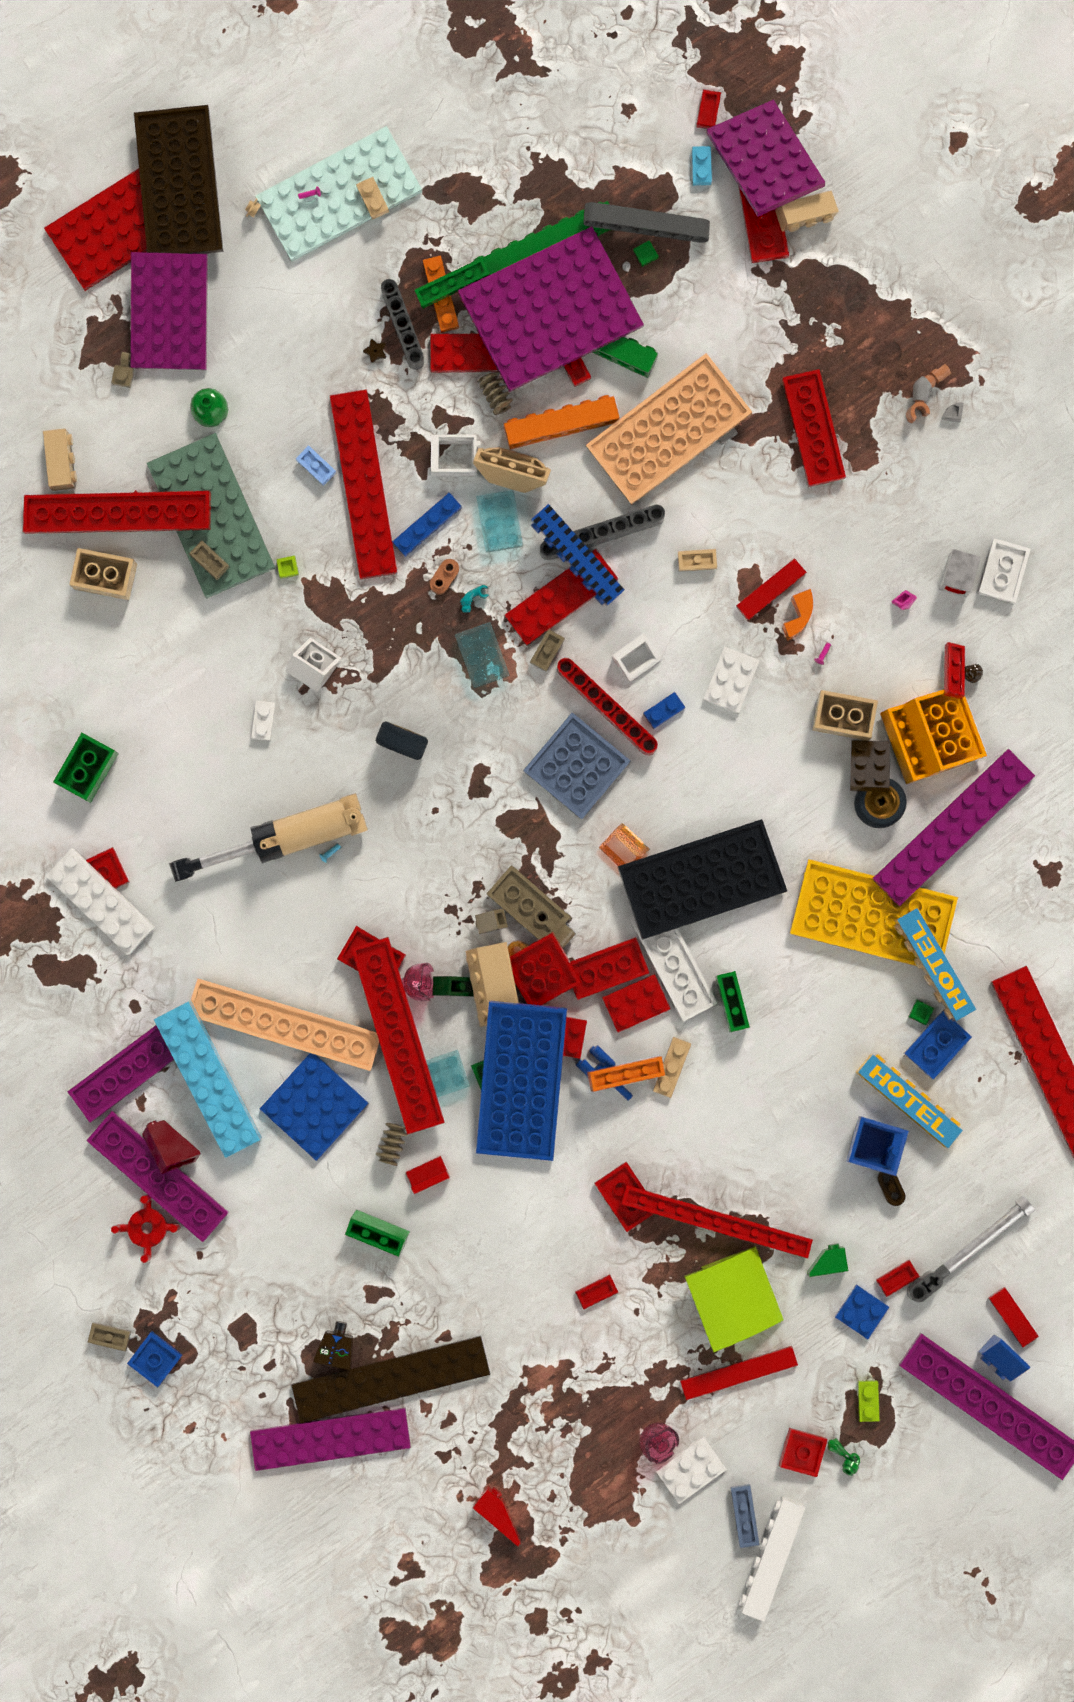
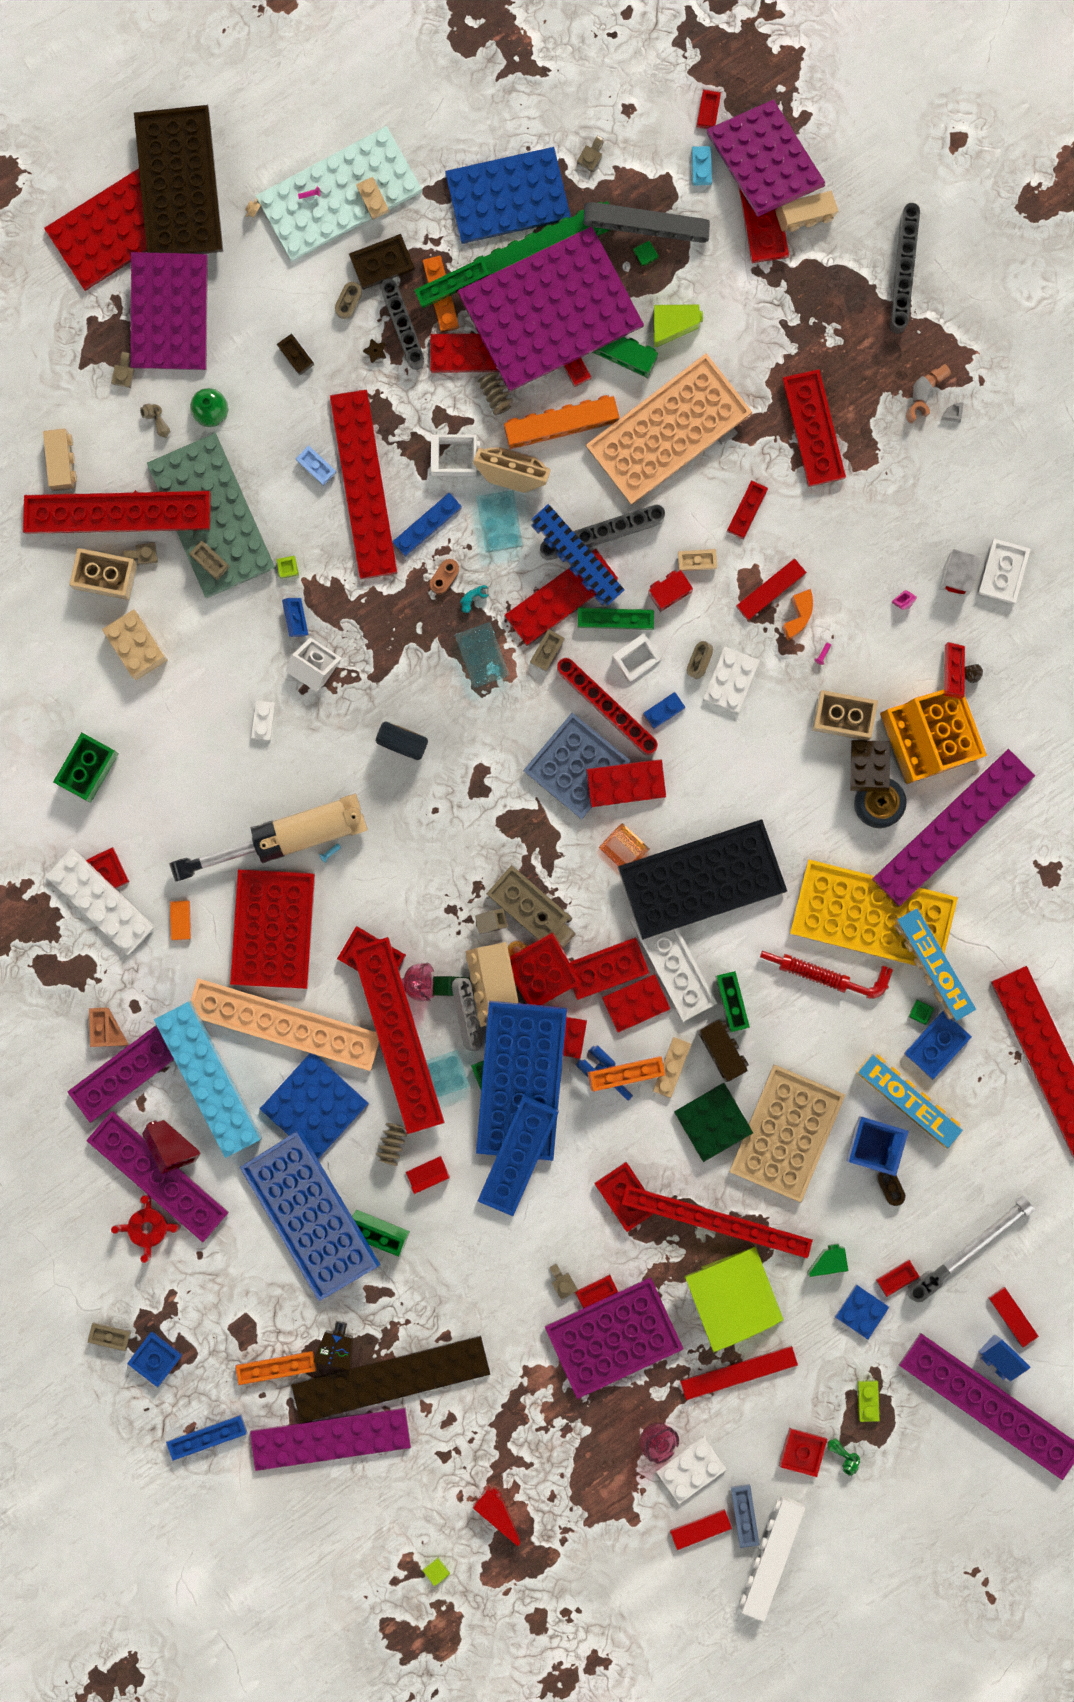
(104, 1029): none -> nougat wing
(134, 644): none -> tan brick
(144, 553): none -> dark tan plate
(148, 412): none -> dark tan piece
(180, 920): none -> orange tile
(207, 1437): none -> blue plate
(272, 929): none -> red plate
(275, 1367): none -> orange plate
(295, 354): none -> dark brown plate
(295, 617): none -> blue plate
(309, 1215): none -> blue plate
(347, 301): none -> dark tan plate
(381, 261): none -> dark brown plate
(436, 1571): none -> lime tile
(469, 1013): none -> light grey beam
(507, 195): none -> blue plate
(518, 1155): none -> blue plate
(563, 1284): none -> dark tan plate
(590, 155): none -> dark tan plate
(613, 1337): none -> magenta plate
(616, 618): none -> green plate
(626, 783): none -> red plate
(670, 590): none -> red brick
(675, 321): none -> lime slope
(700, 659): none -> dark tan plate
(700, 1529): none -> red tile
(713, 1122): none -> dark green plate
(723, 1050): none -> dark brown brick
(747, 509): none -> red tile
(788, 1134): none -> tan plate
(828, 977): none -> red piece
(908, 260): none -> dark grey beam

